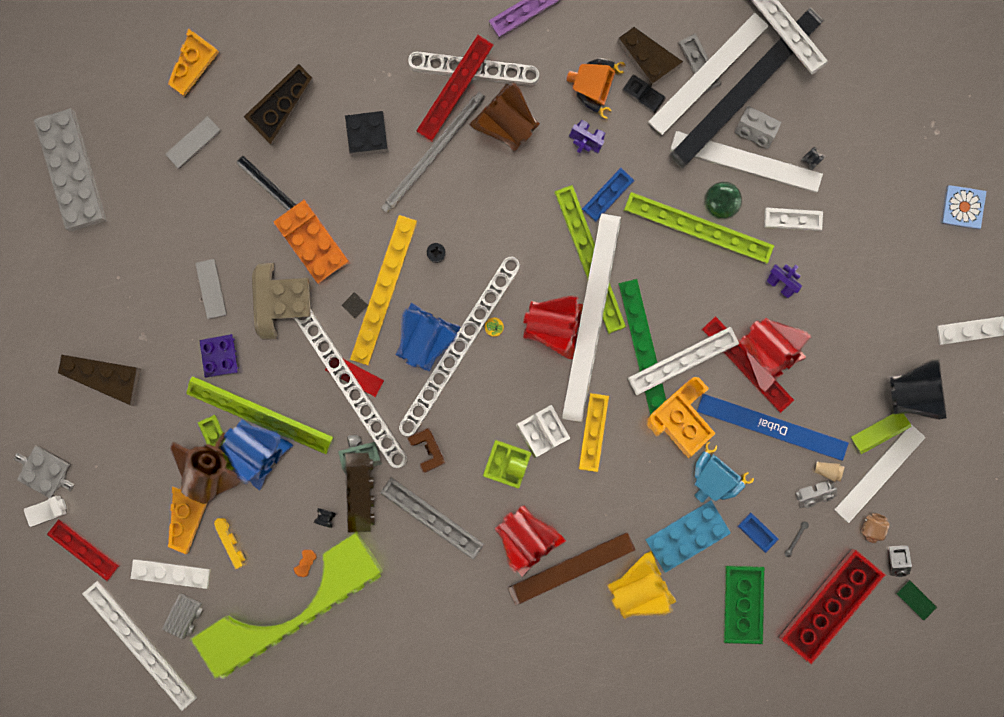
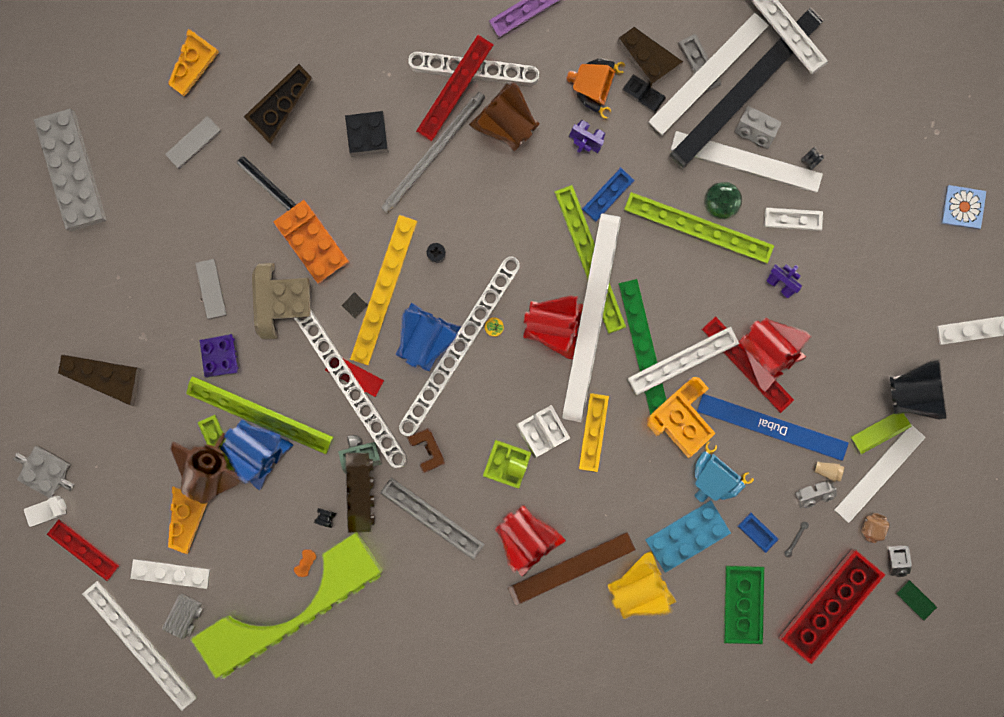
(229, 542): yellow hinge -> none

